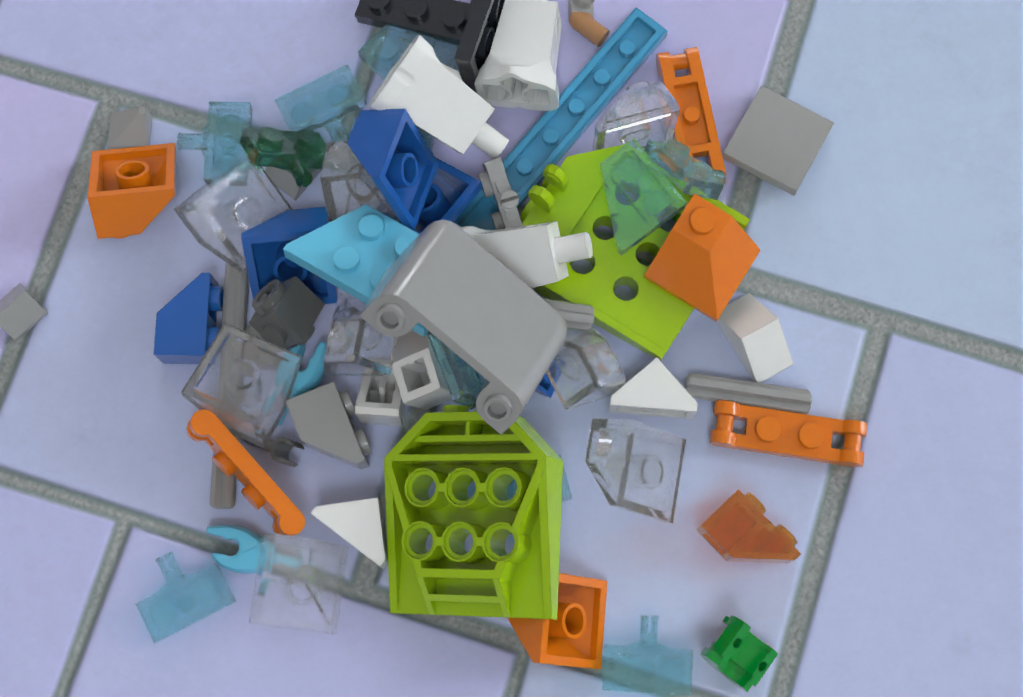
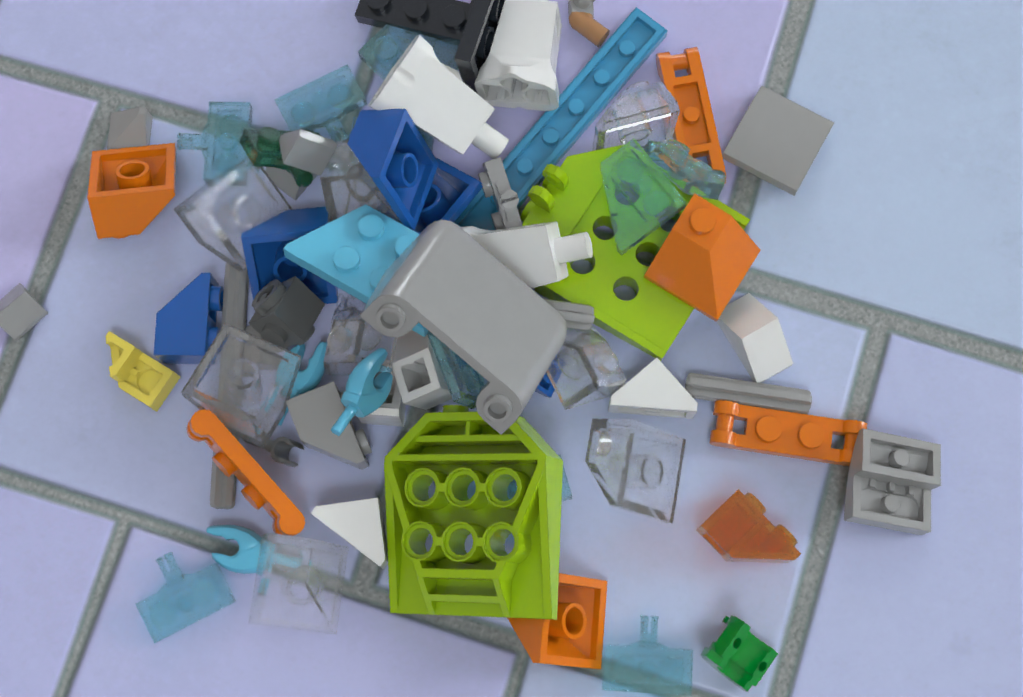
(139, 373): none -> light yellow slope
(306, 150): none -> light grey slope
(364, 392): none -> medium azure hand
(892, 482): none -> light grey slope

